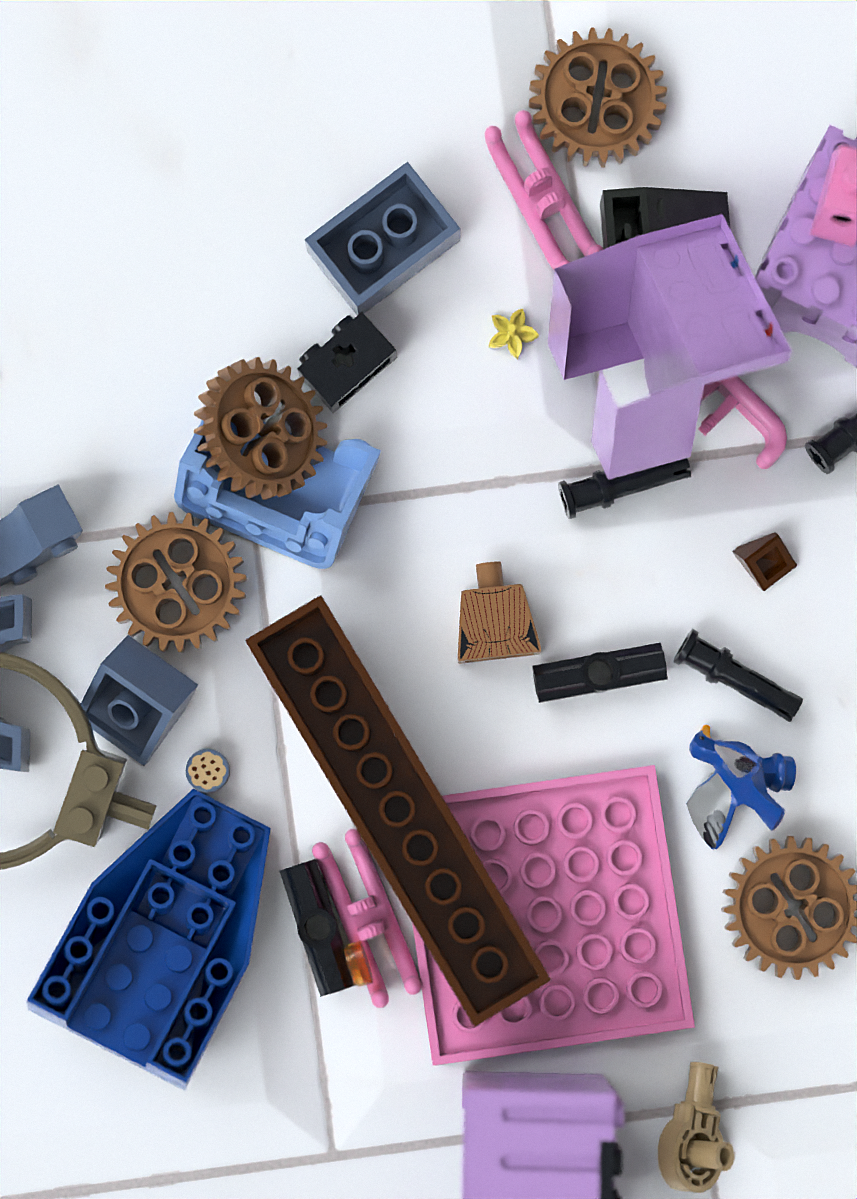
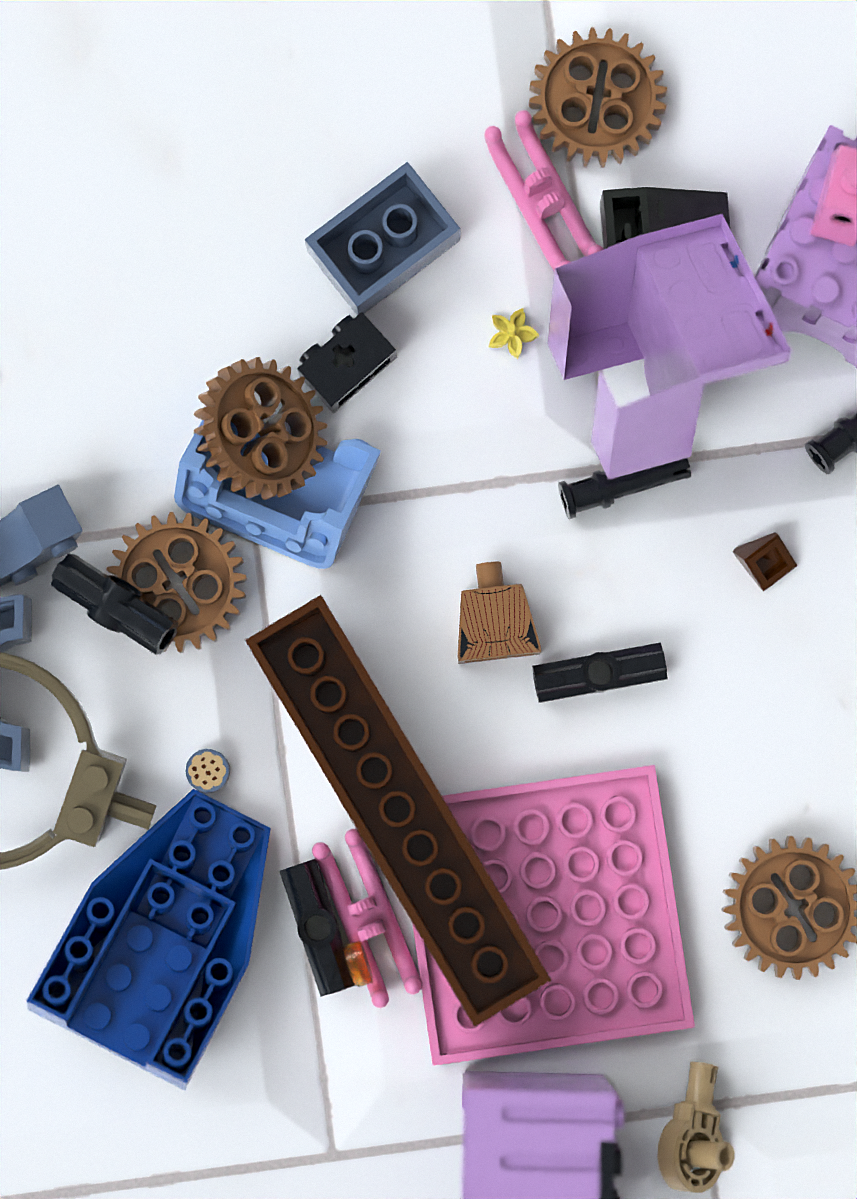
(114, 603): none -> black piece
(136, 699): sand blue slope -> none
(721, 667): black pin -> none
(737, 780): blue animal -> none
(754, 410): bright pink piece -> none

